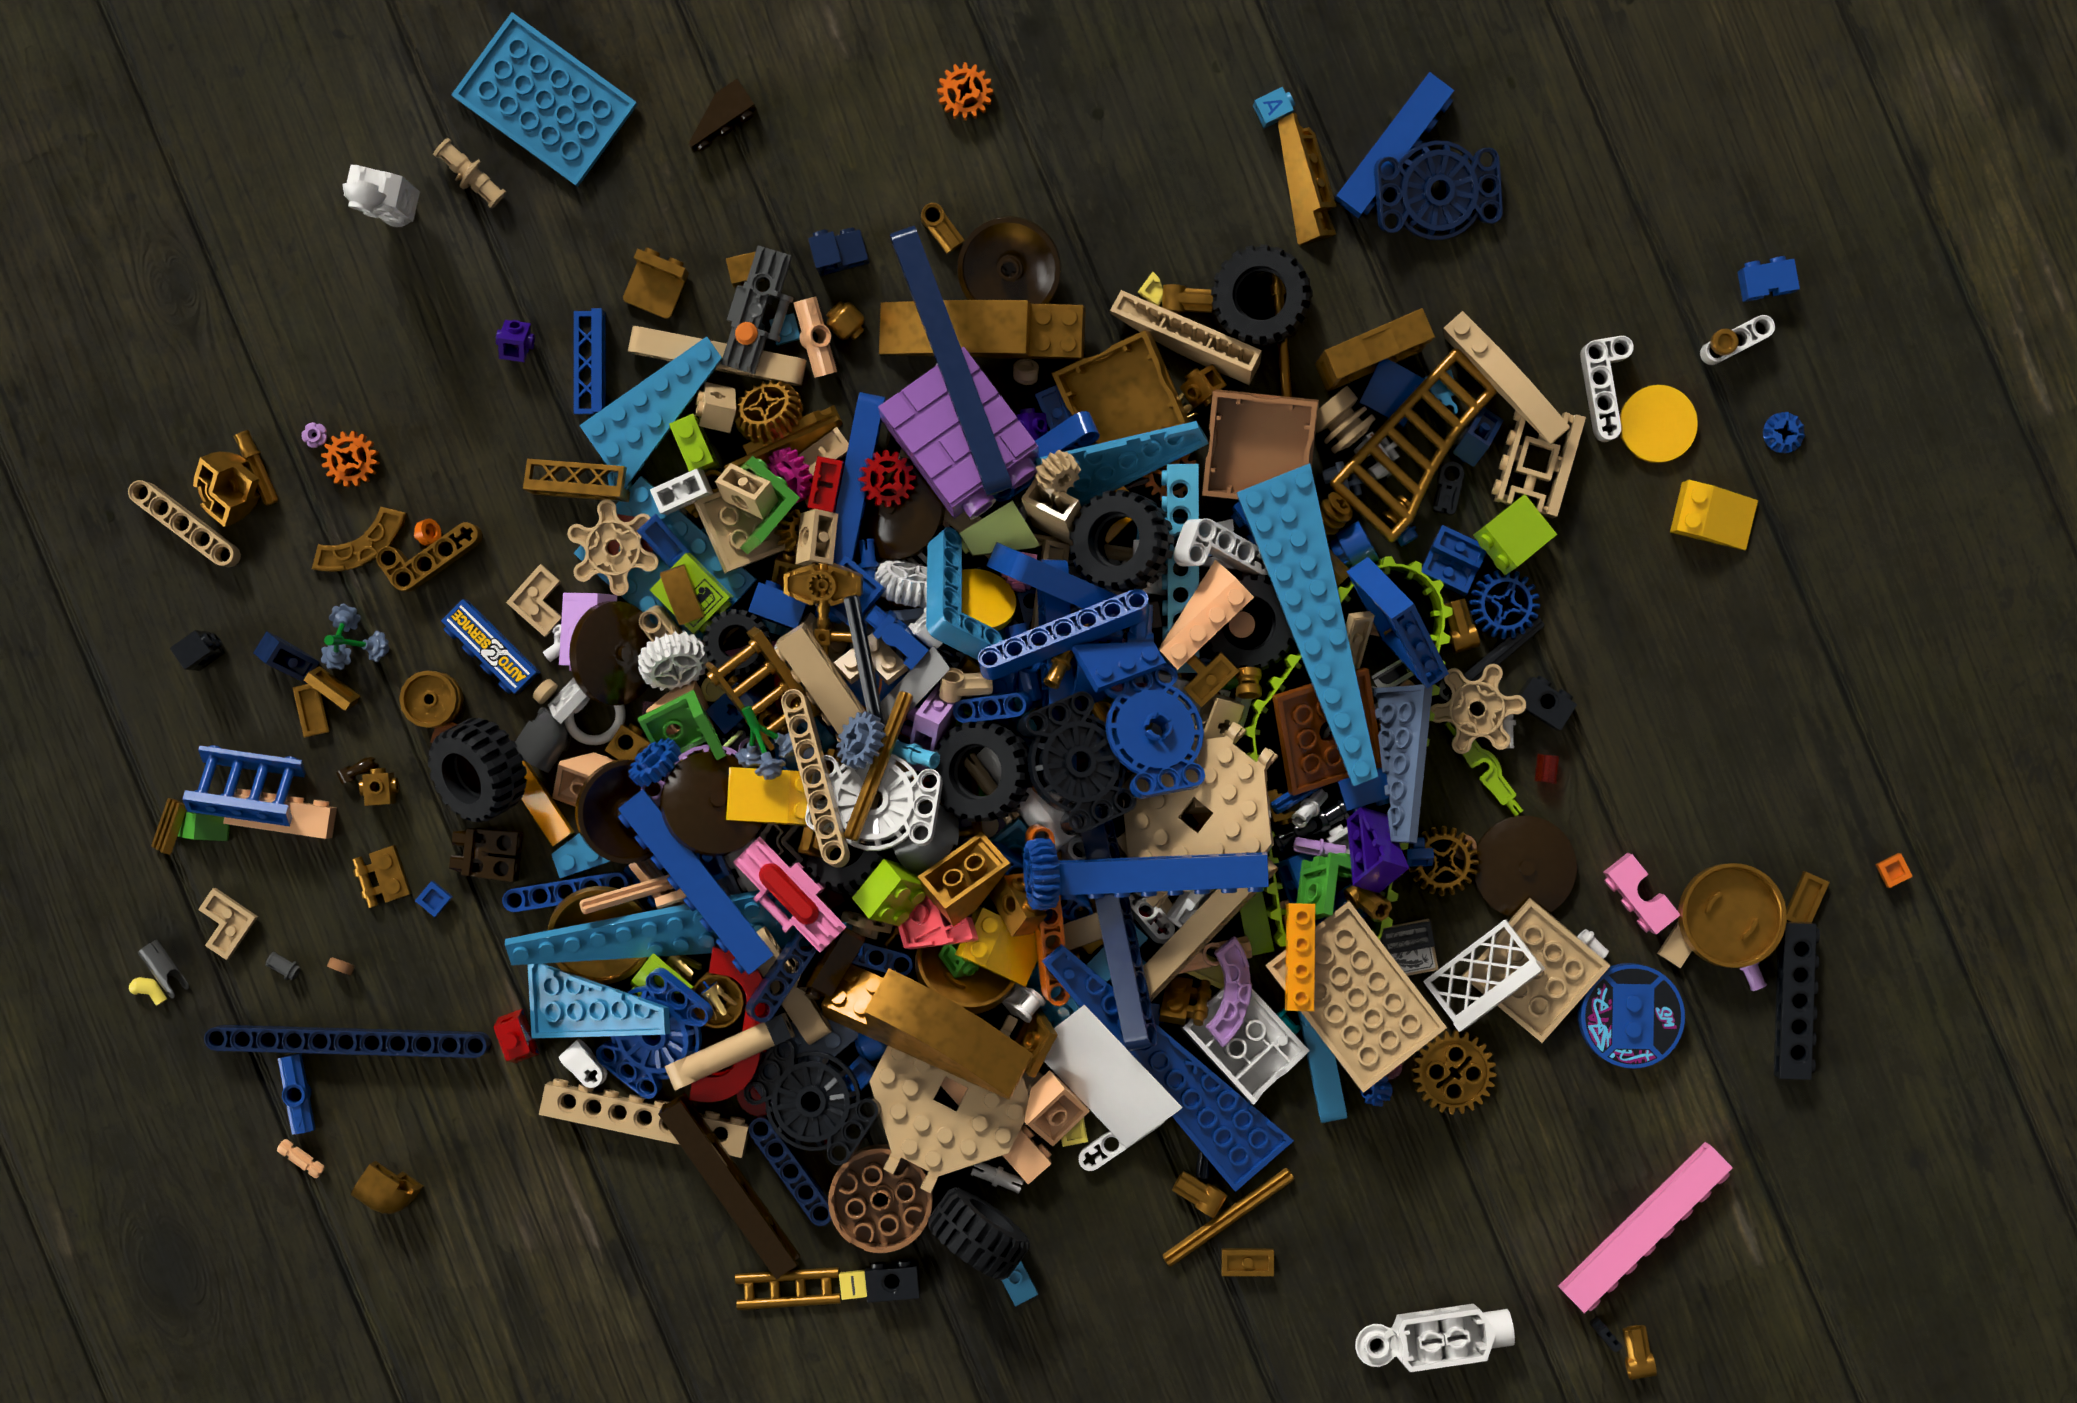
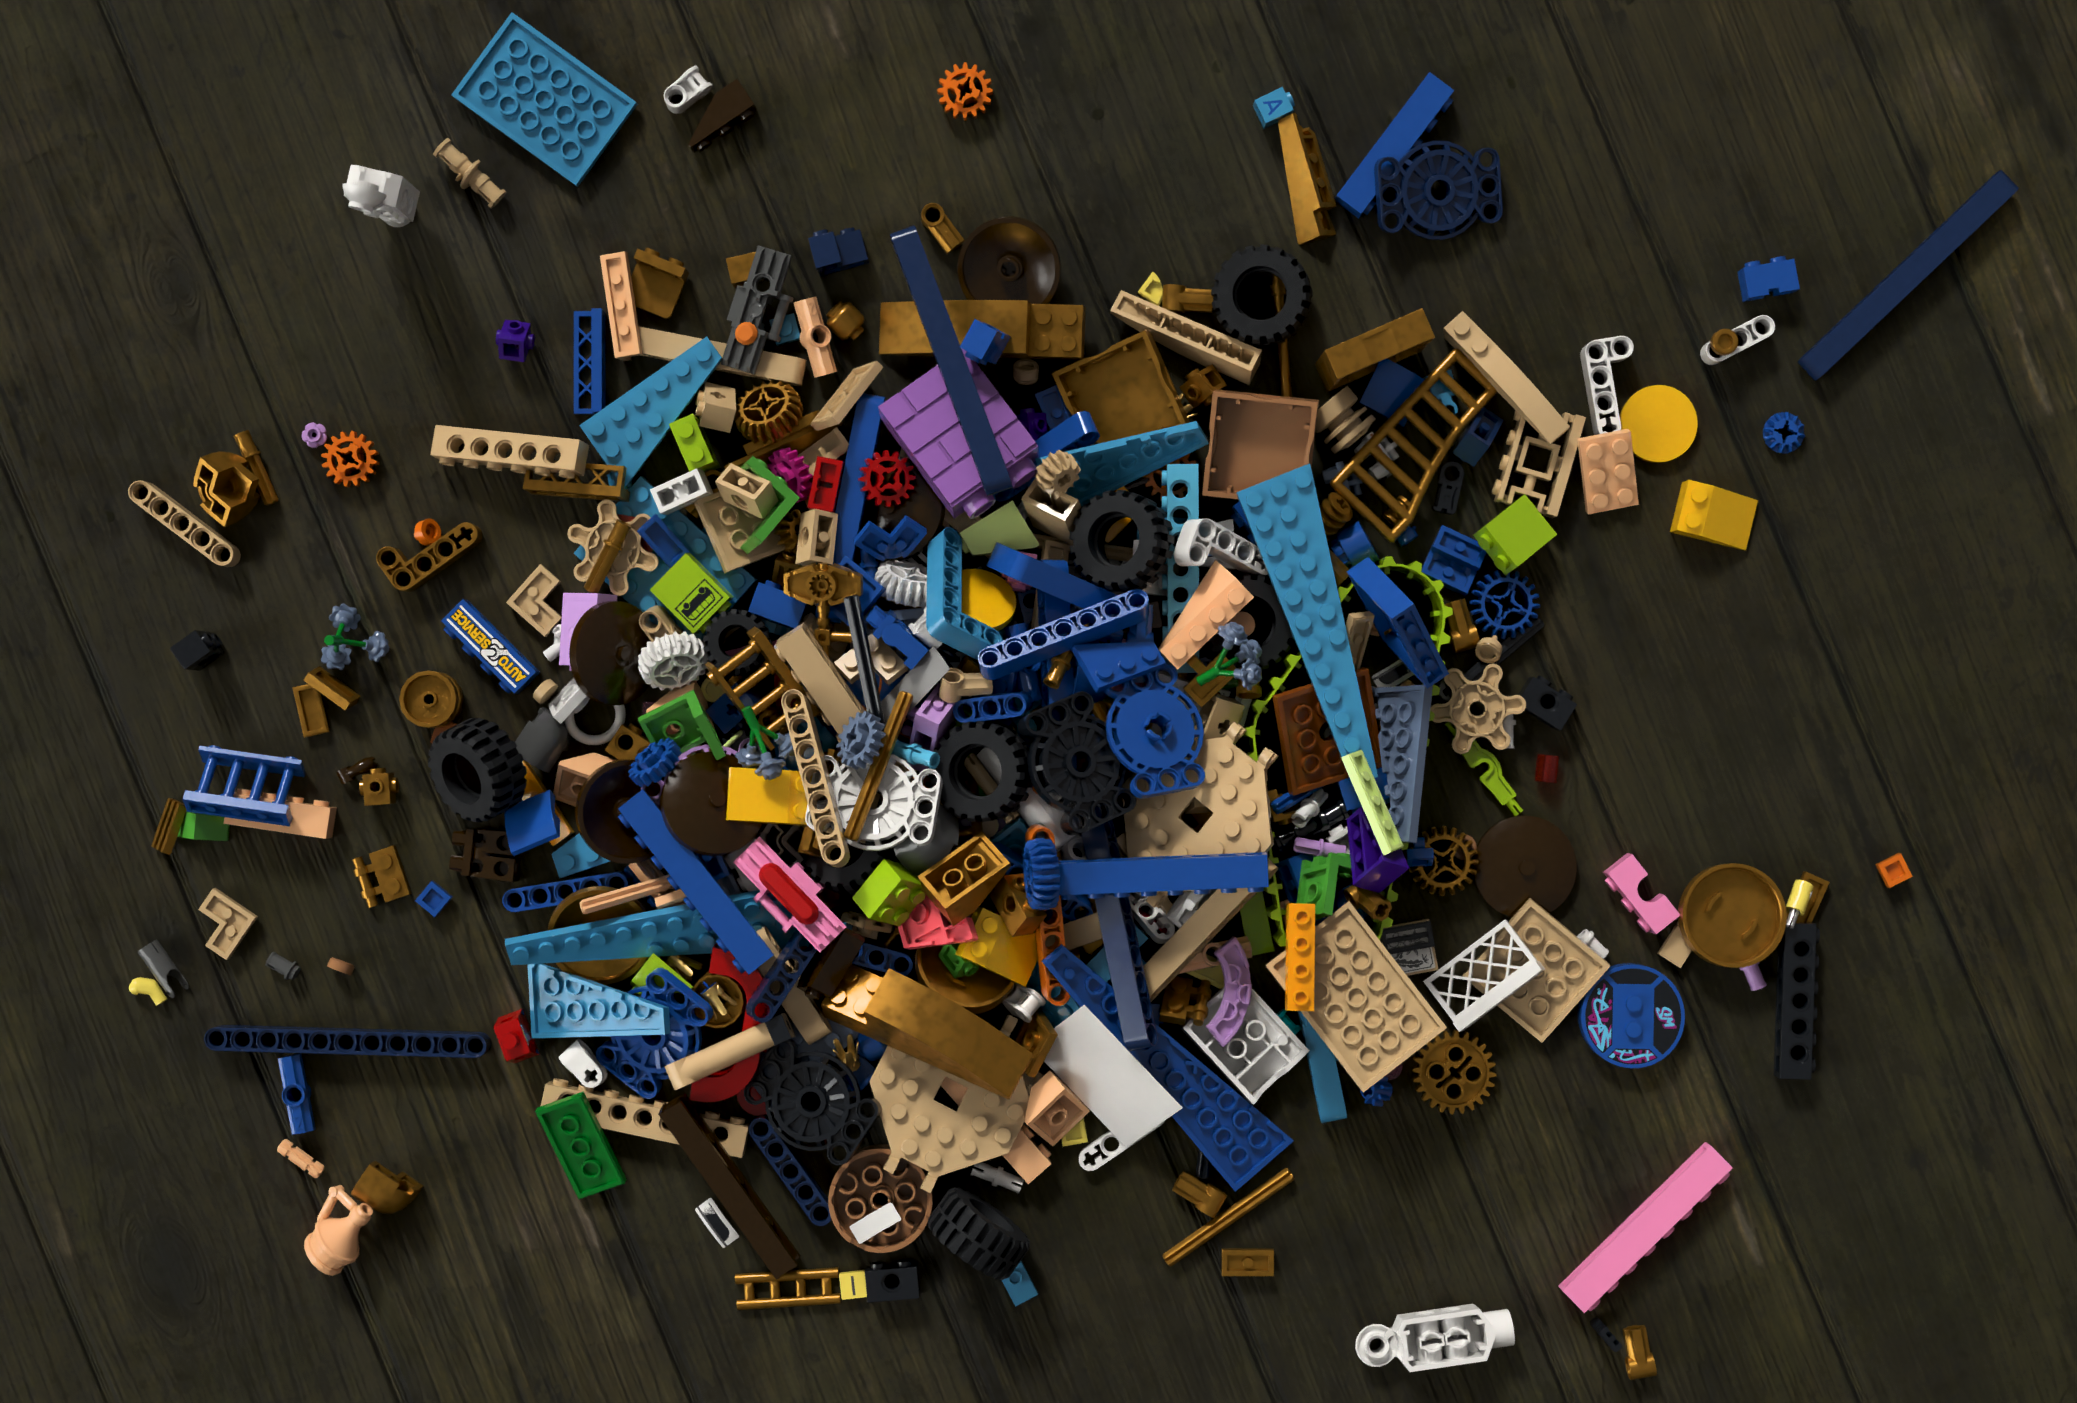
(285, 657): dark blue slope -> none
(336, 1240): none -> light nougat piece
(365, 548): pearl gold tile -> none
(449, 439): none -> tan brick
(532, 823): none -> blue slope
(580, 1145): none -> green tile
(607, 556): none -> pearl gold axle
(621, 305): none -> light nougat fence
(681, 594): pearl gold slope -> none
(688, 89): none -> white piece
(716, 1223): none -> sticker
(846, 395): none -> tan tile
(850, 1058): none -> pearl gold piece
(875, 1222): none -> white sticker
(893, 545): none -> blue plate
(984, 343): none -> blue brick
(1249, 650): none -> sand blue plant
(1372, 802): none -> yellowish green tile
(1489, 649): none -> tan tile
(1608, 471): none -> light nougat plate
(1798, 901): none -> light yellow piece
(1907, 275): none -> dark blue beam

